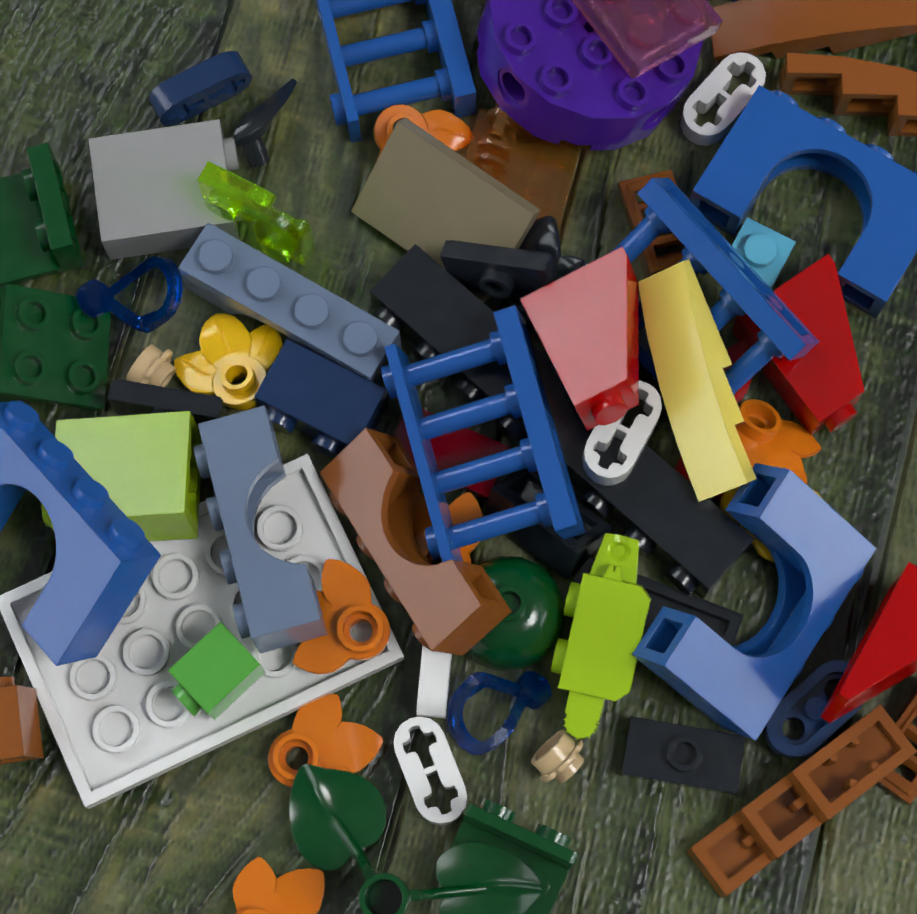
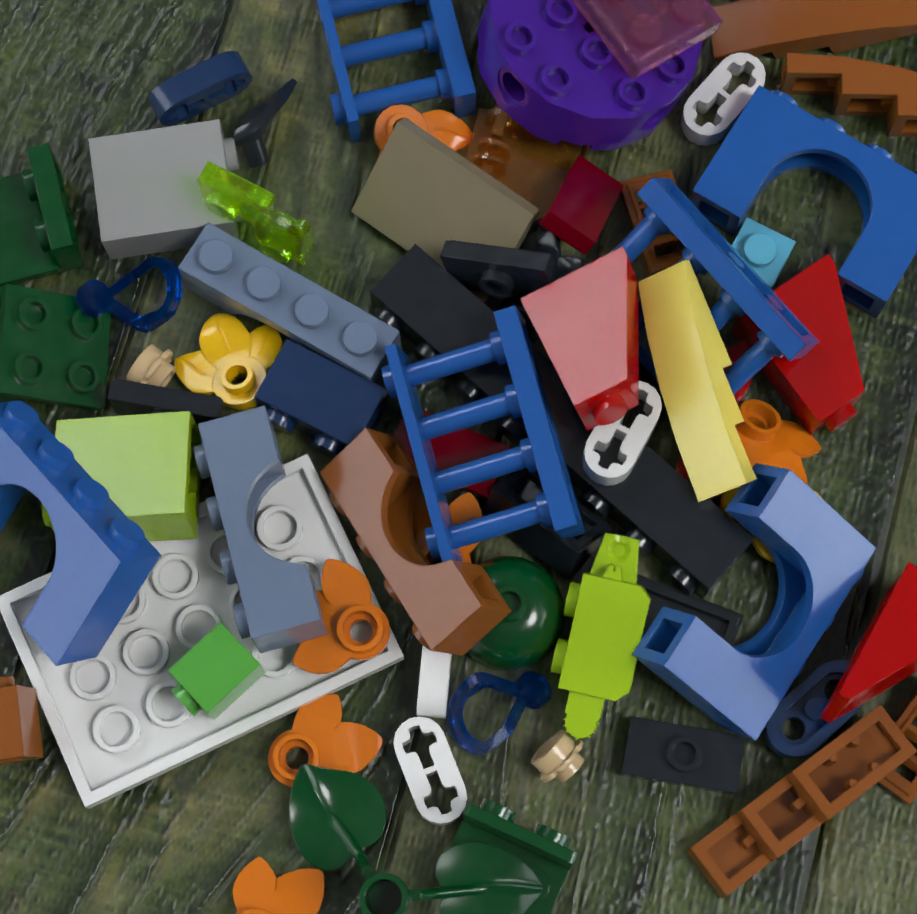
(581, 205): none -> dark red tile

